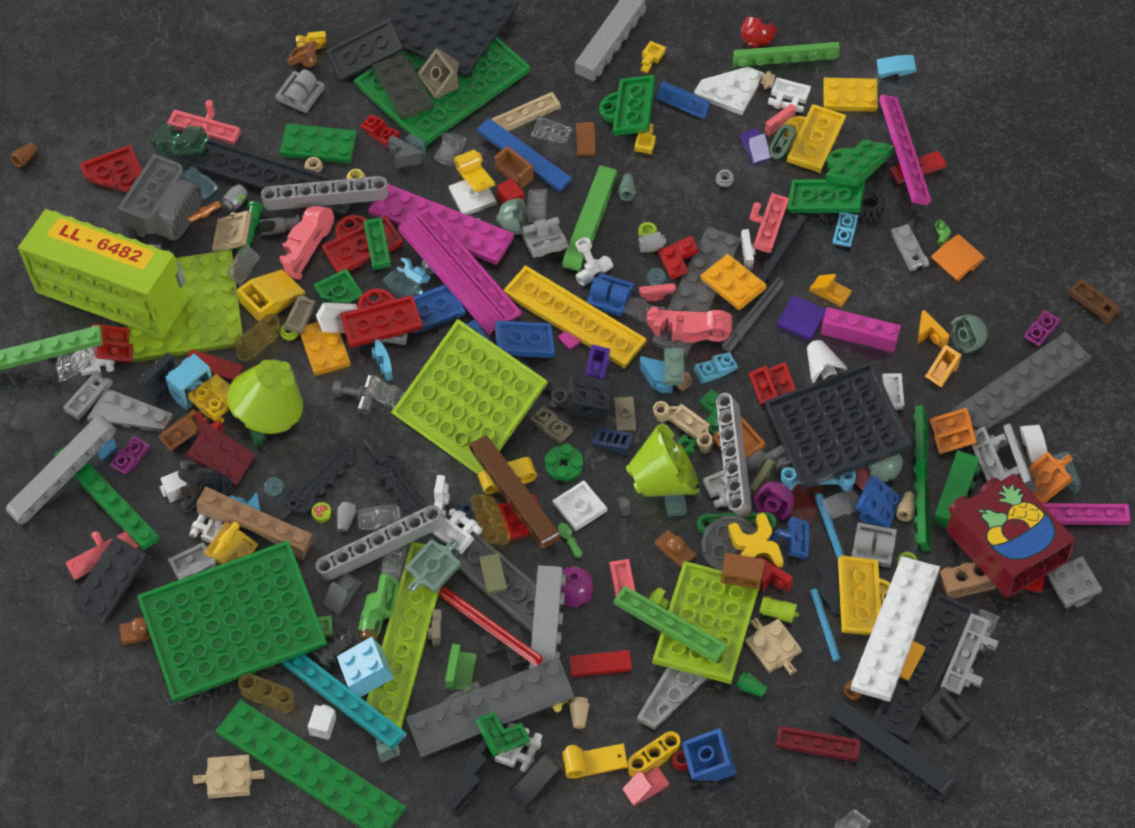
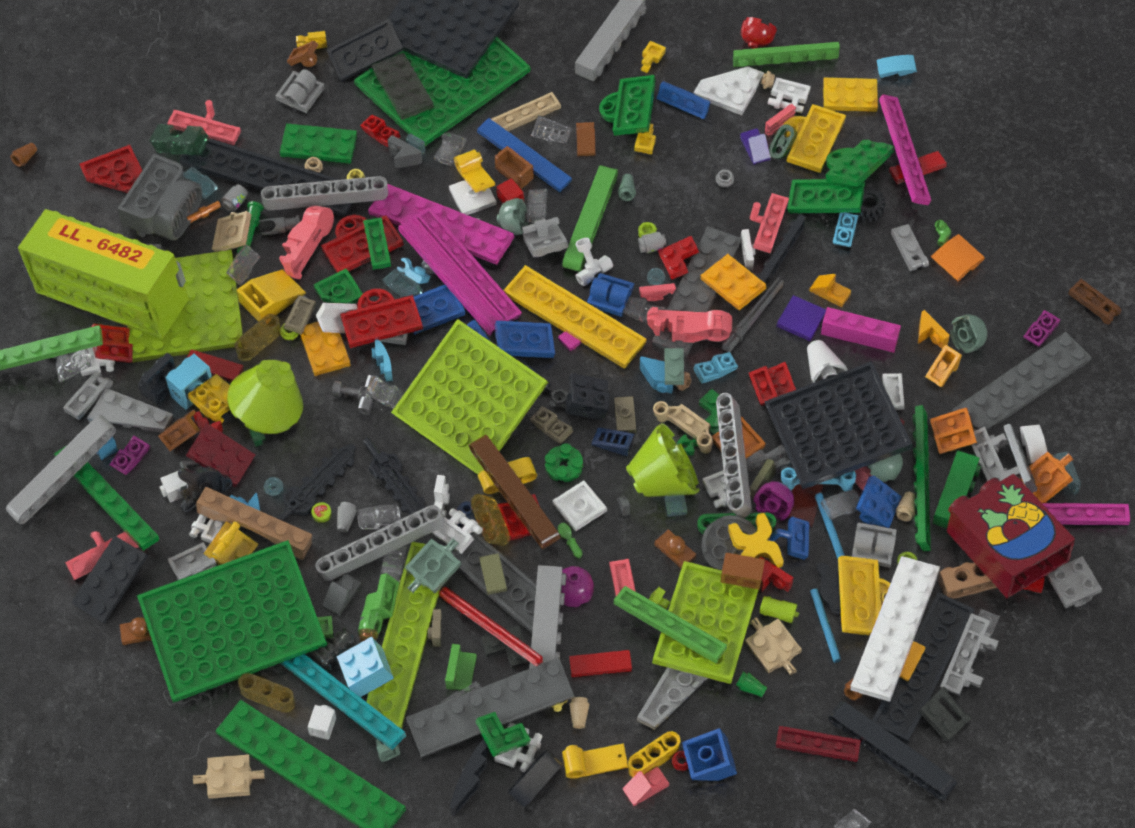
(439, 73): dark tan slope -> none
(598, 361): dark purple slope -> none

